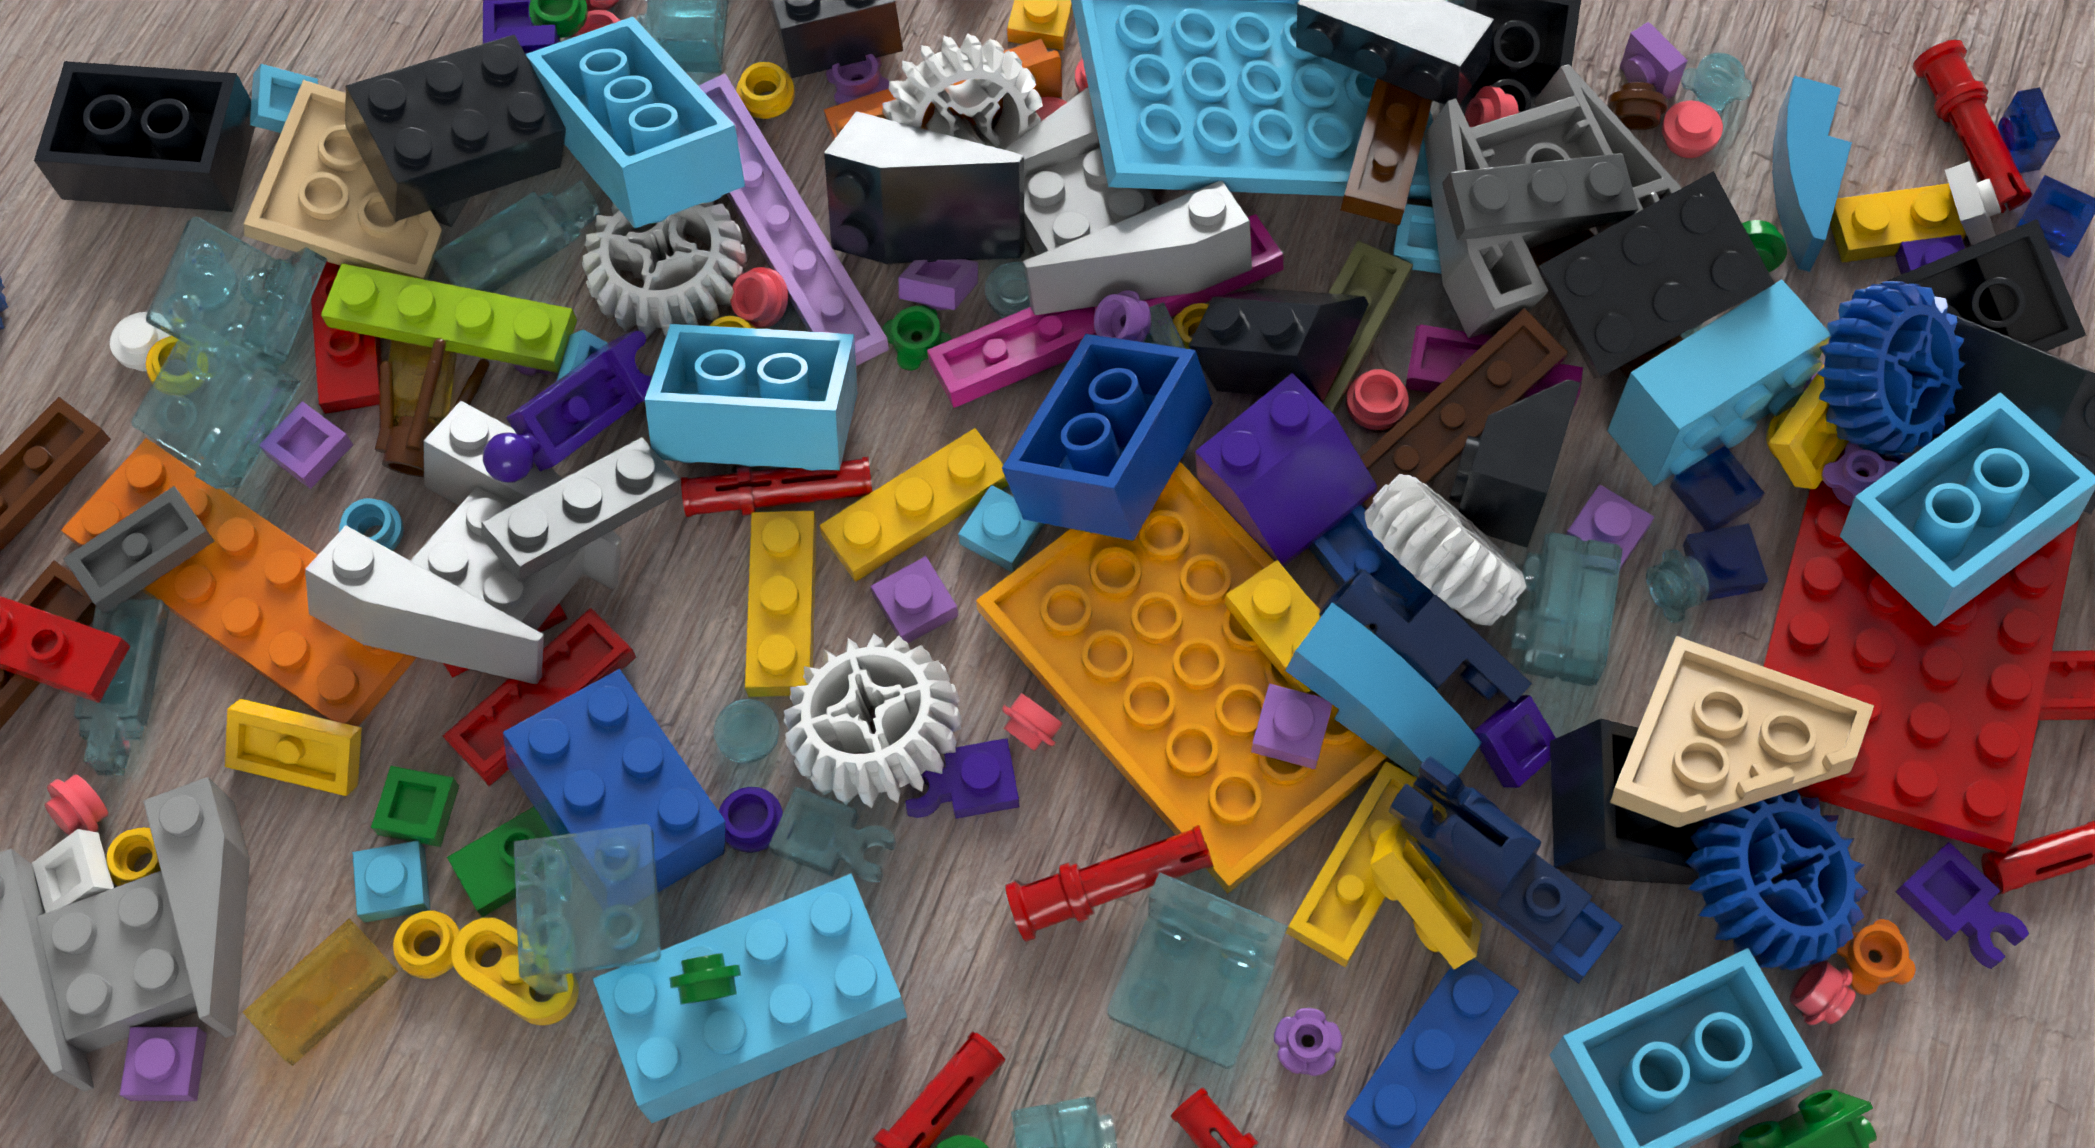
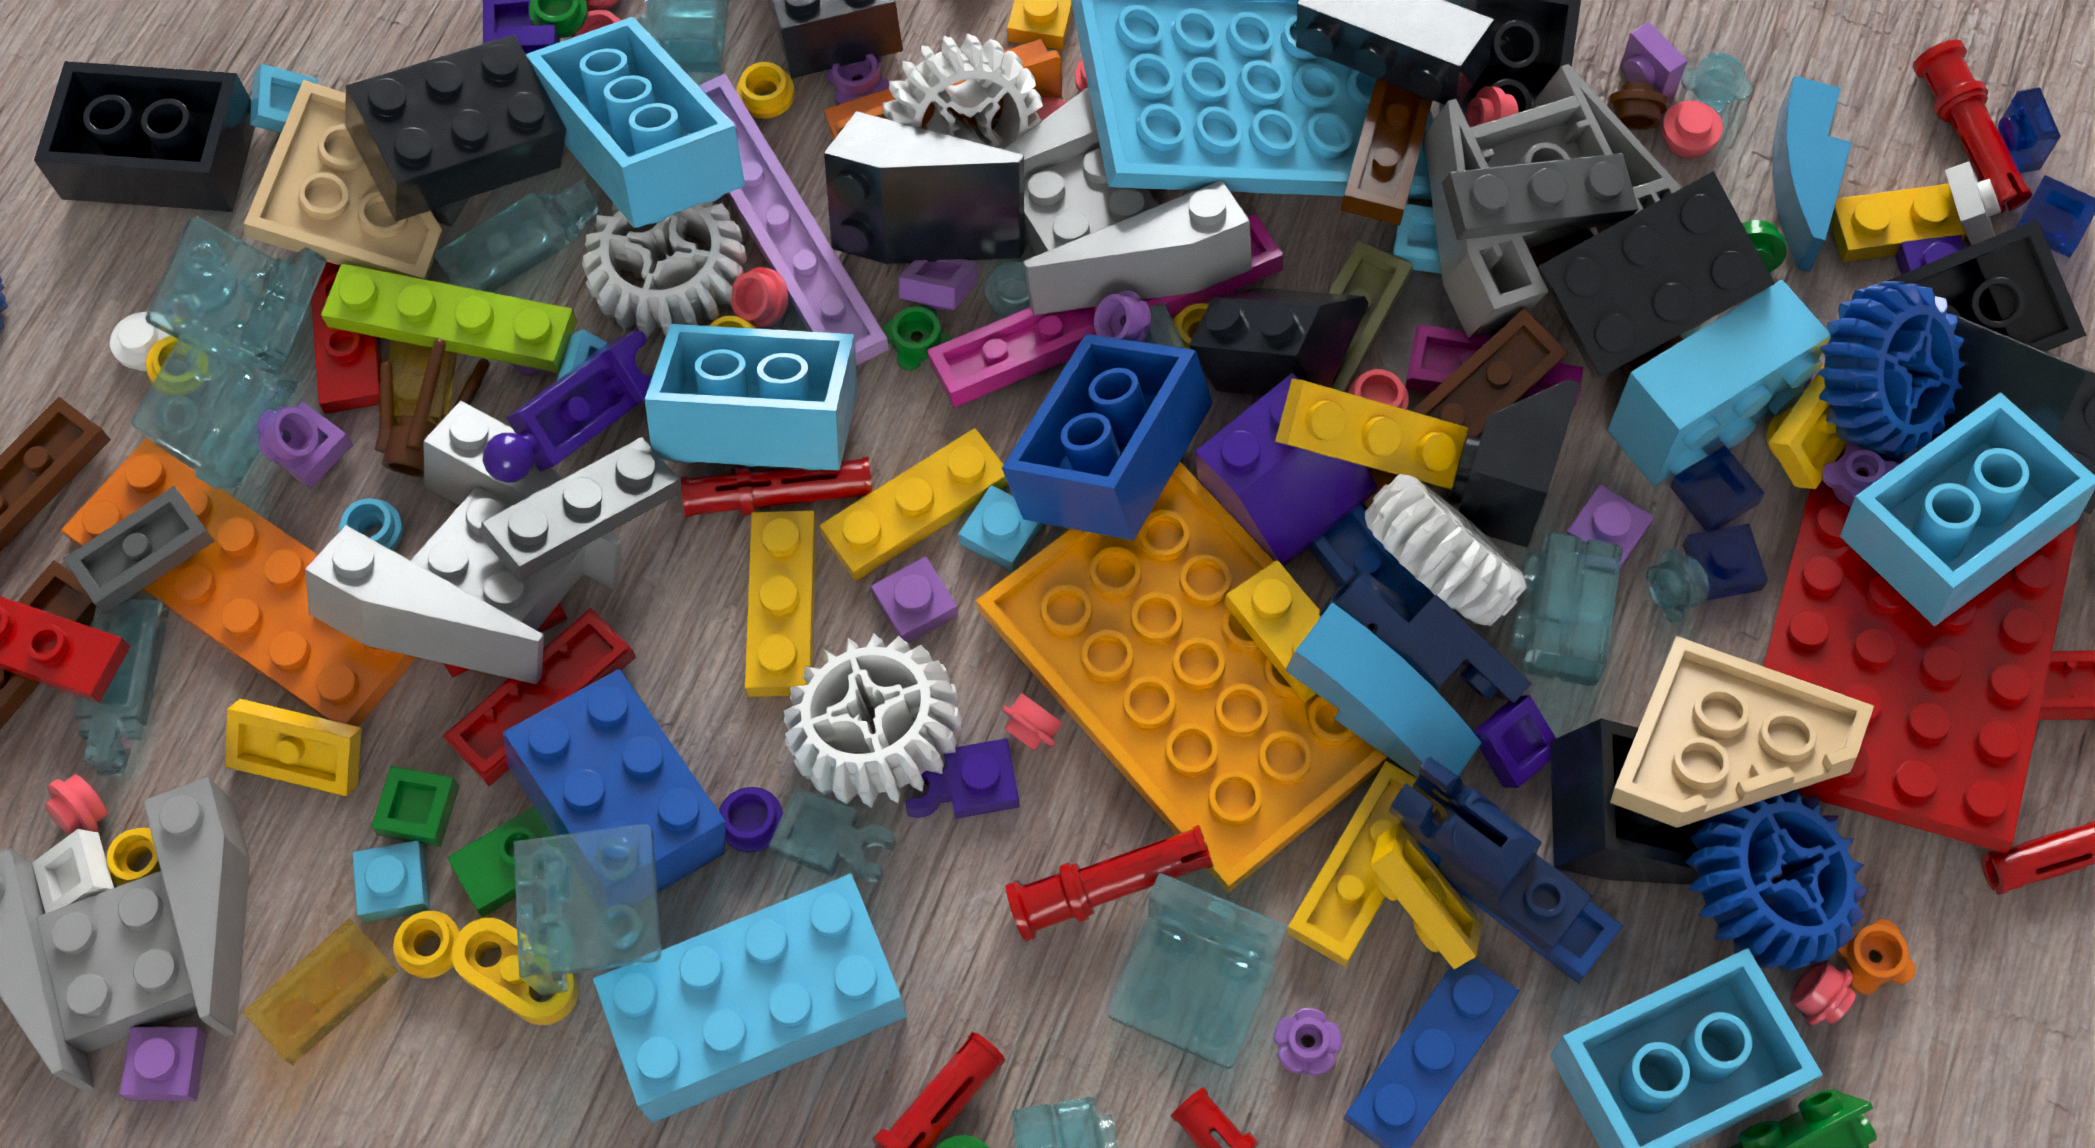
(299, 432): none -> medium lavender plate
(705, 979): green plate -> none
(746, 731): clear light blue plate -> none
(1291, 726): medium lavender plate -> none
(1371, 433): none -> yellow plate
(1955, 898): dark purple plate -> none

